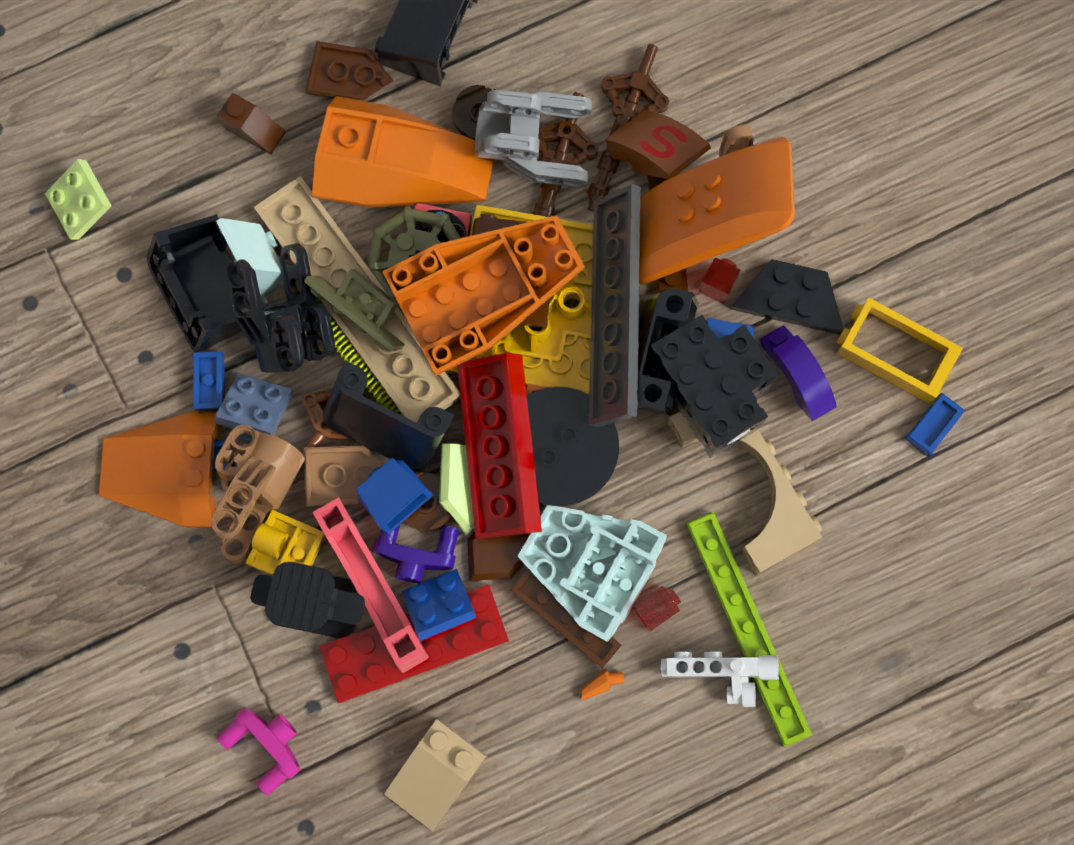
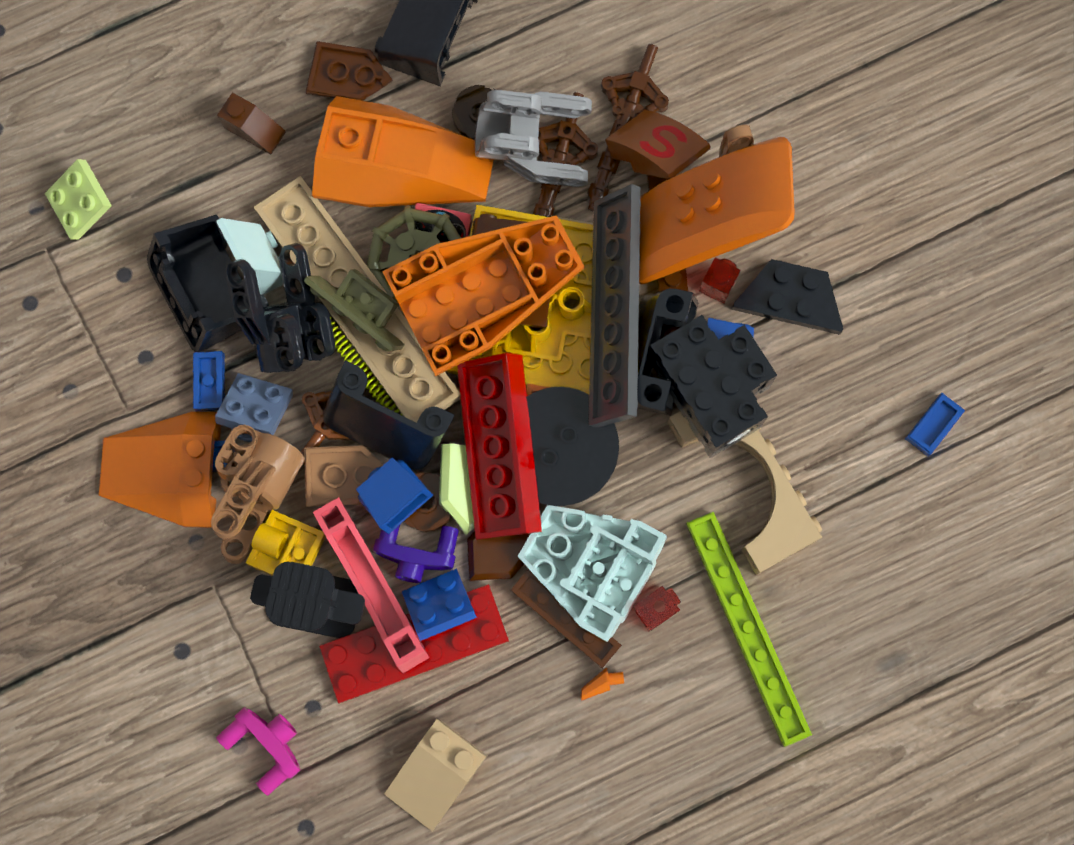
(714, 665): white piece -> none
(801, 370): dark purple arch -> none
(923, 391): yellow window -> none

